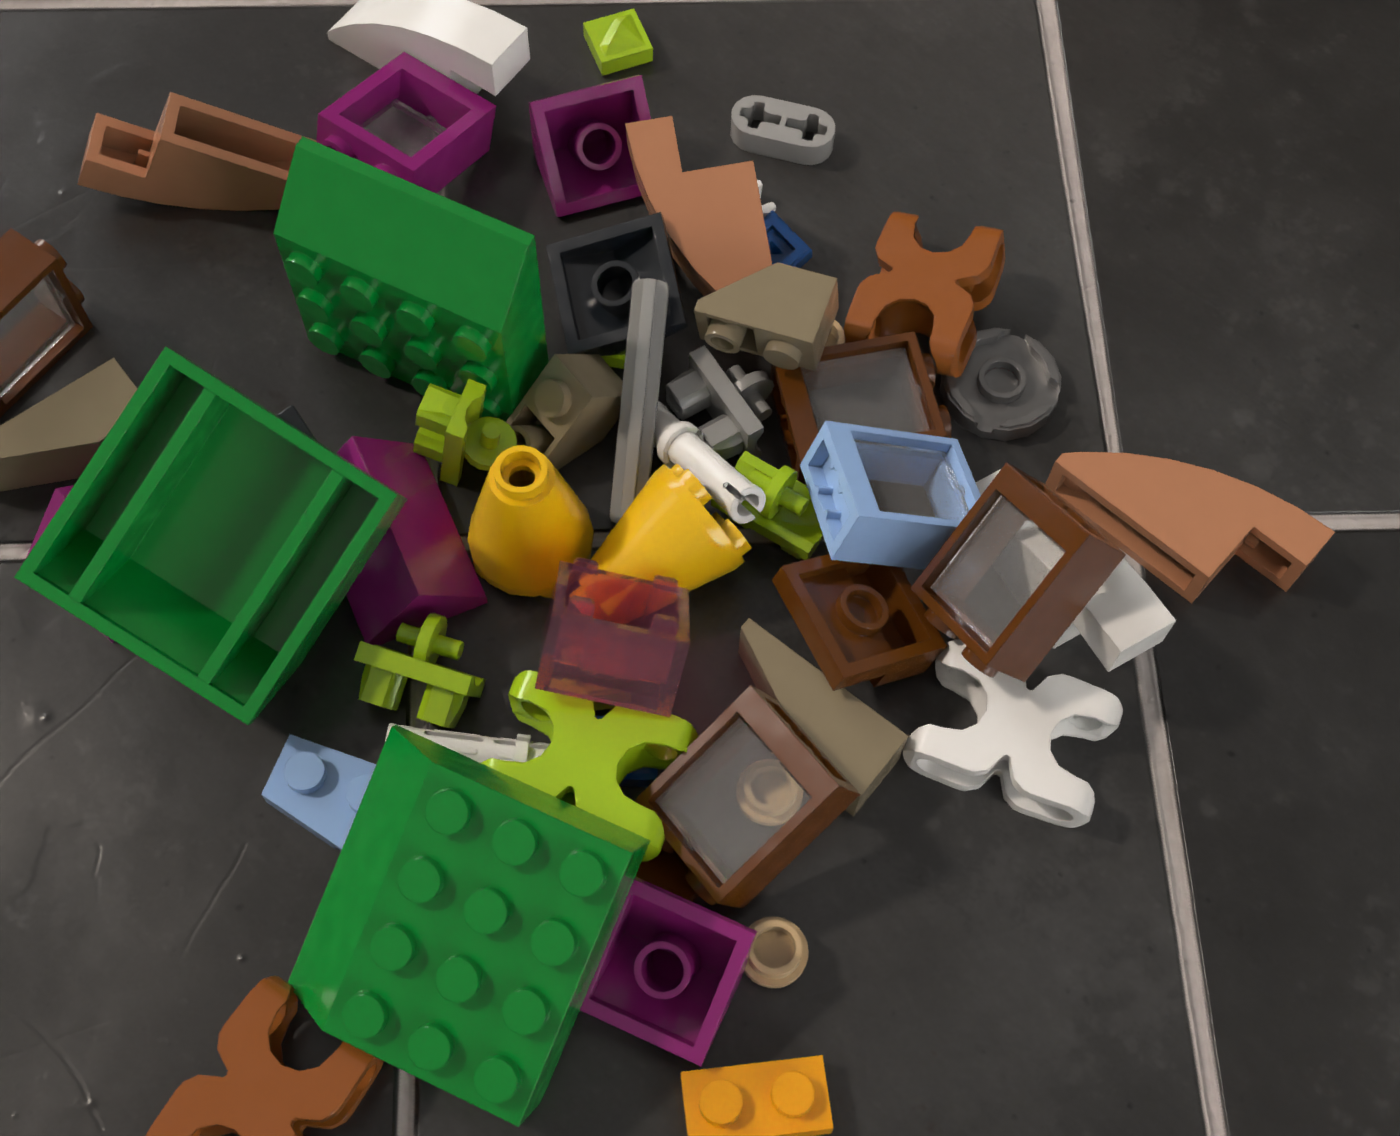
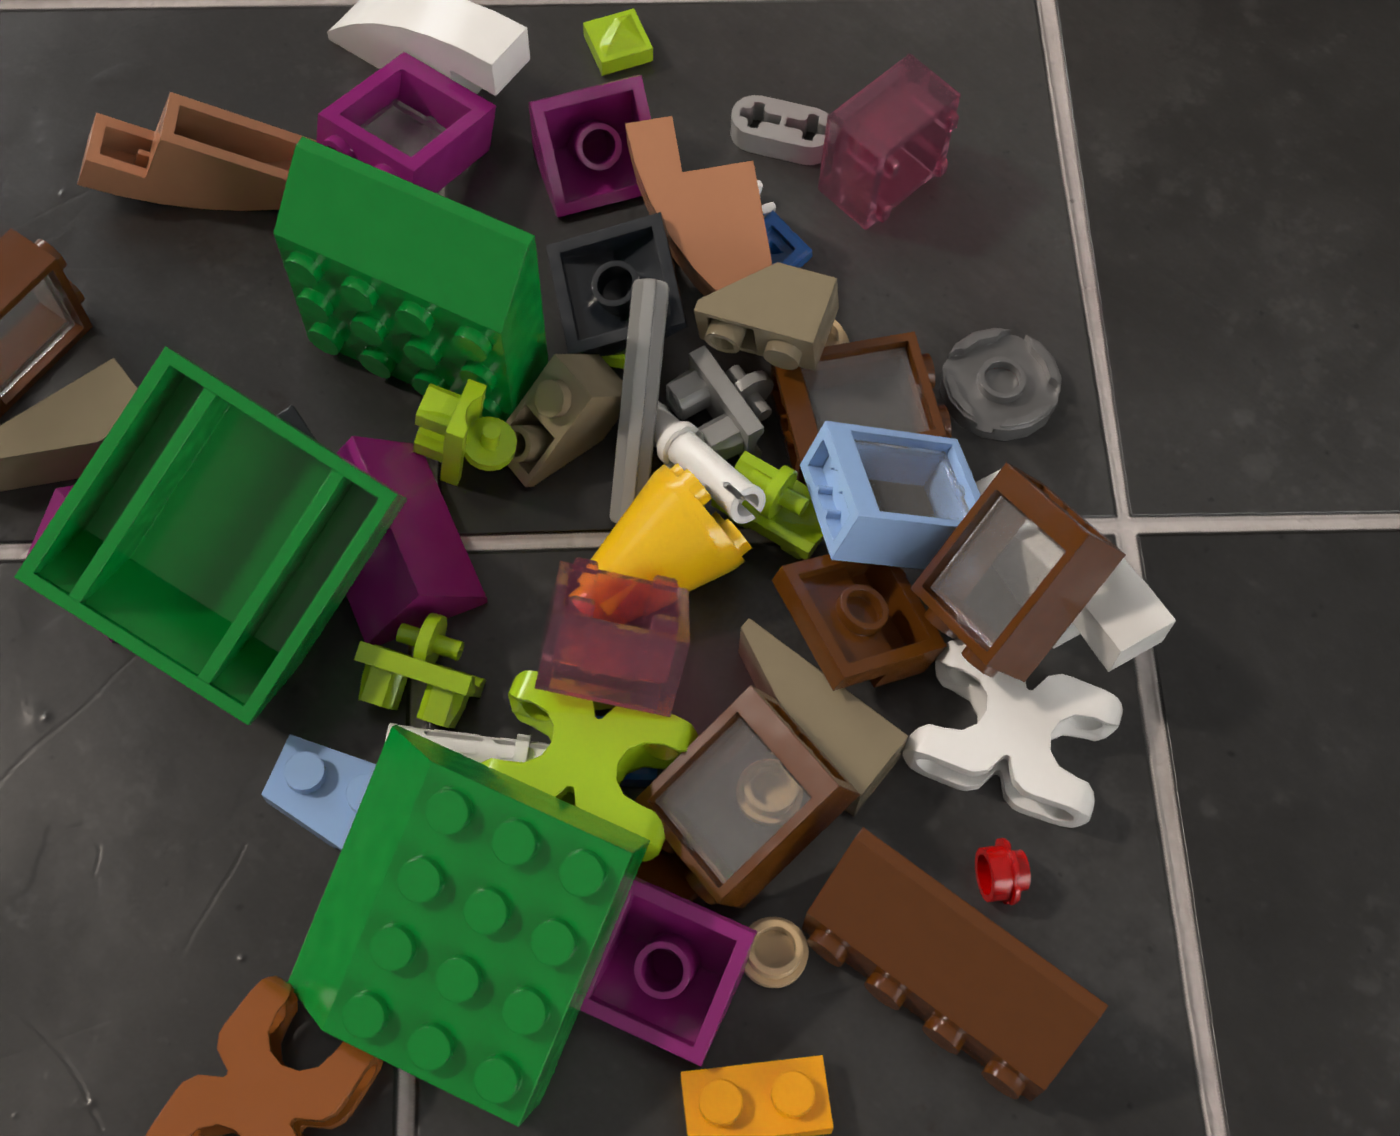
(527, 524): yellow cone -> none
(888, 141): none -> clear pink container
(928, 291): dark orange piece -> none
(950, 968): none -> reddish brown slope
(1002, 872): none -> red plate
(1187, 518): nougat slope -> none

